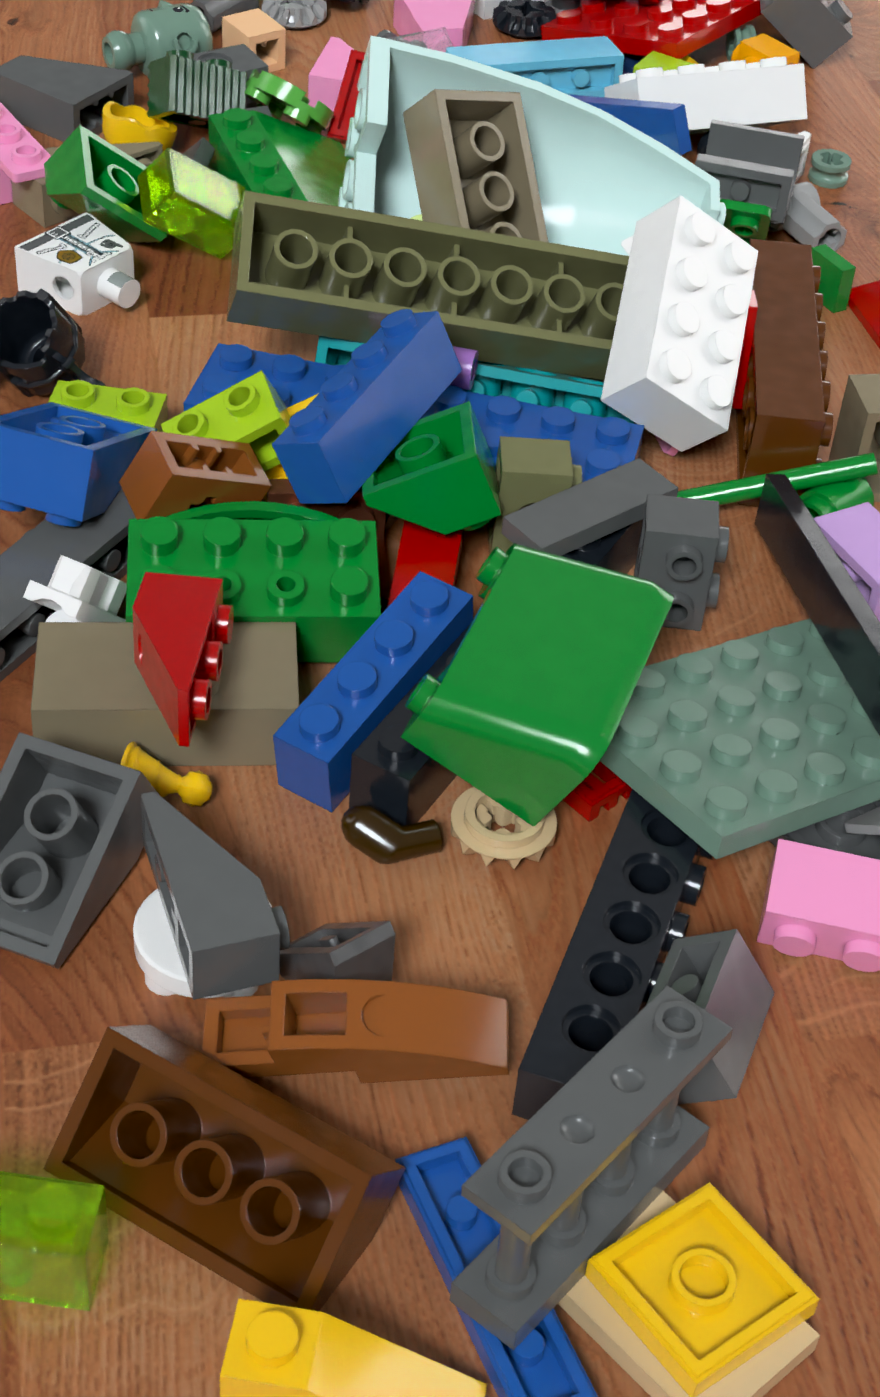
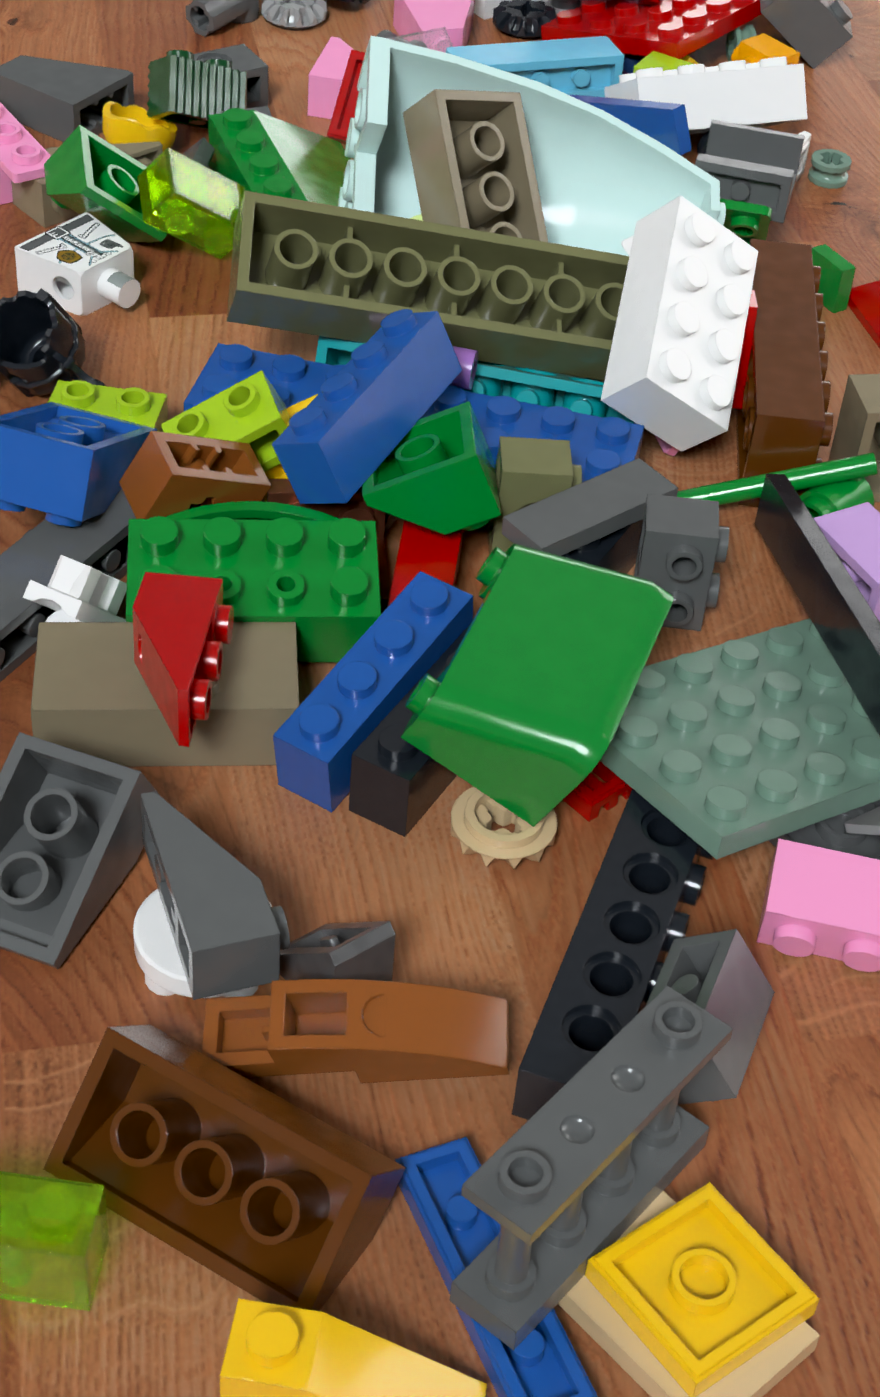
(155, 33): sand green piece -> none
(193, 788): yellow piece -> none
(259, 34): light nougat brick -> none
(287, 100): bright green plate -> none
(386, 839): dark brown arm -> none
(809, 220): light grey piece -> none

